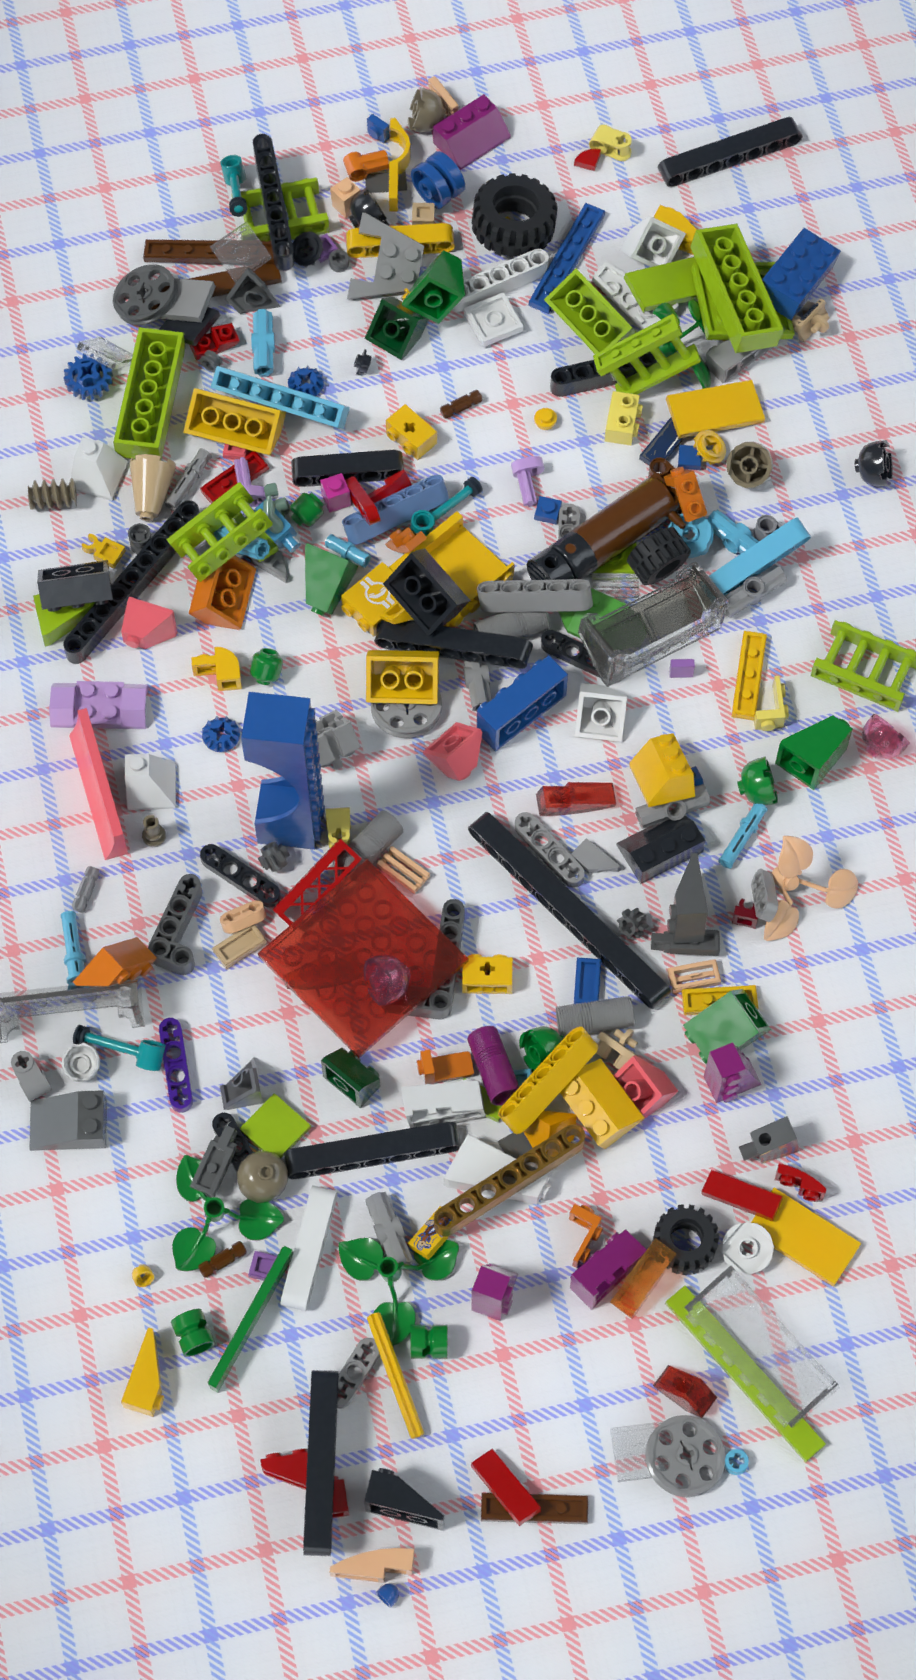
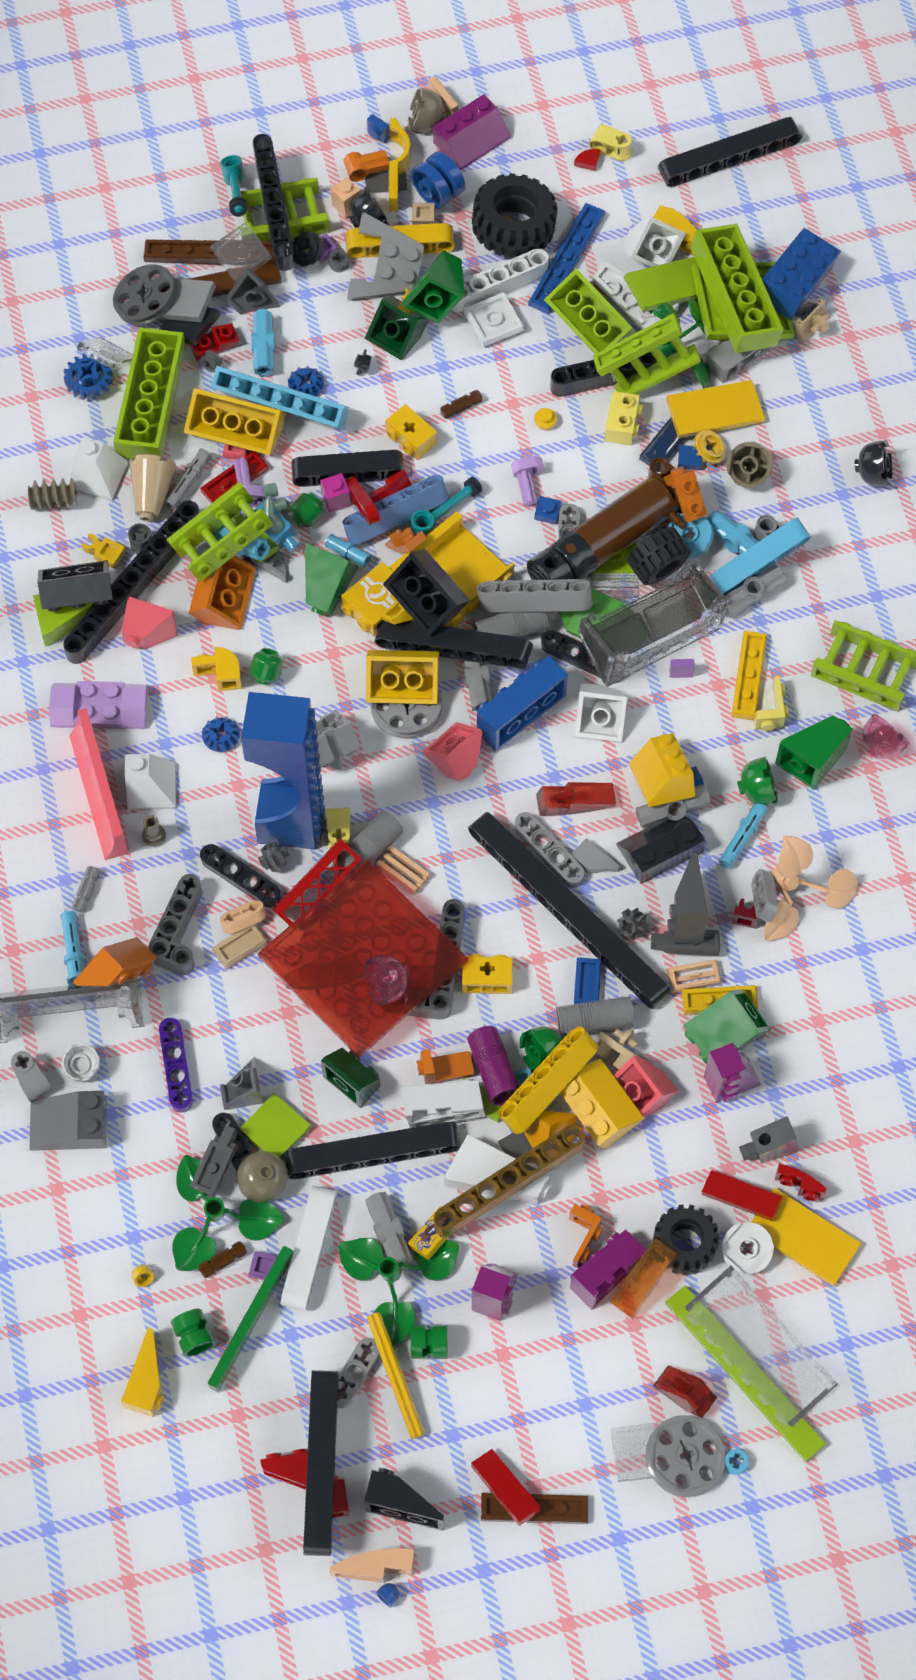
(148, 1054): teal piece -> none

